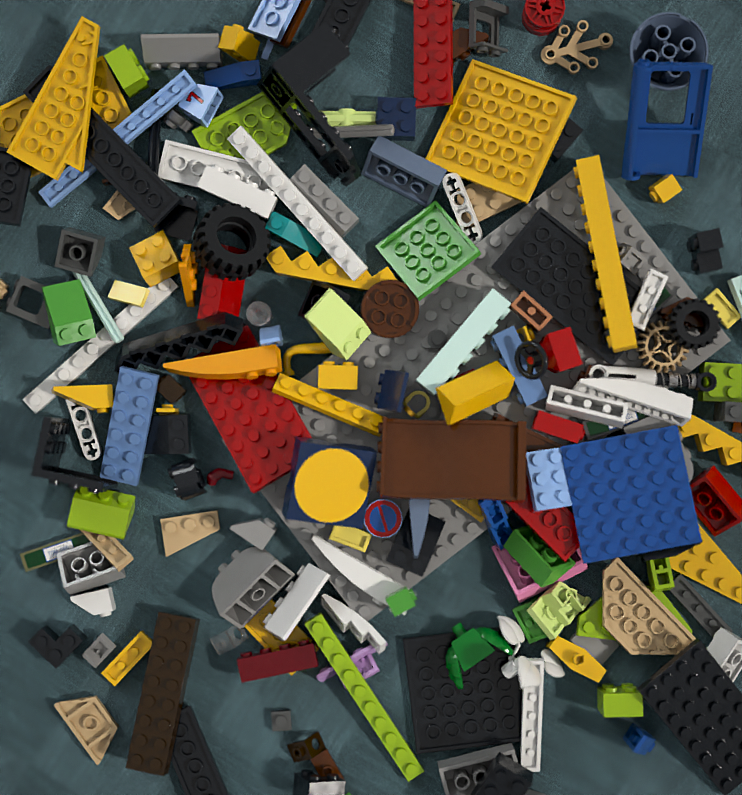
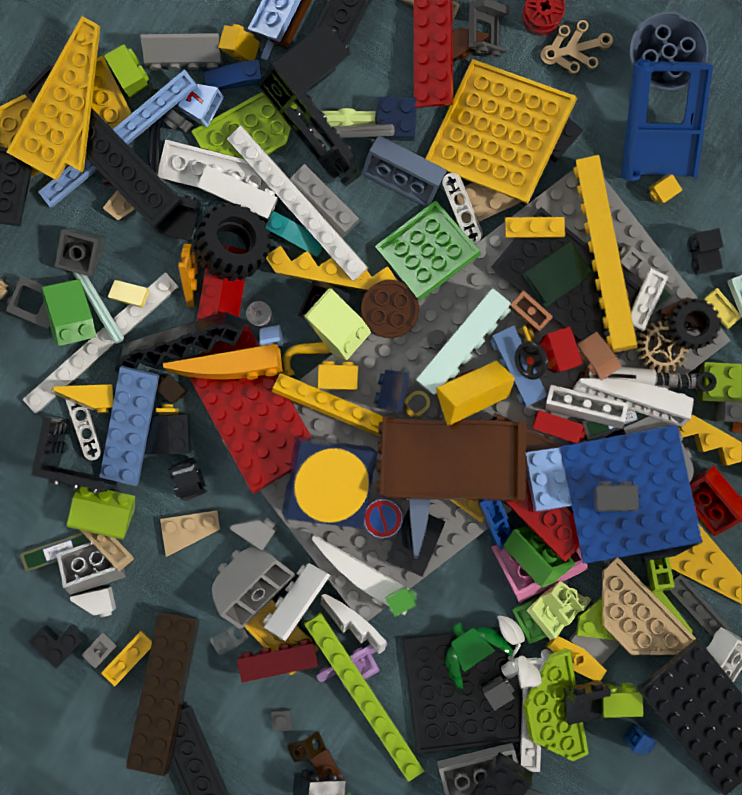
(89, 723): tan wing -> none
(156, 258): yellow brick -> none
(217, 474): dark red arm -> none
(351, 537): light yellow tile -> none
(498, 692): none -> dark grey brick
(534, 227): none -> yellow plate
(546, 710): none -> lime plate
(558, 274): none -> clear green slope
(584, 701): none -> black bracket
(598, 356): none -> nougat brick
(615, 498): none -> dark grey brick

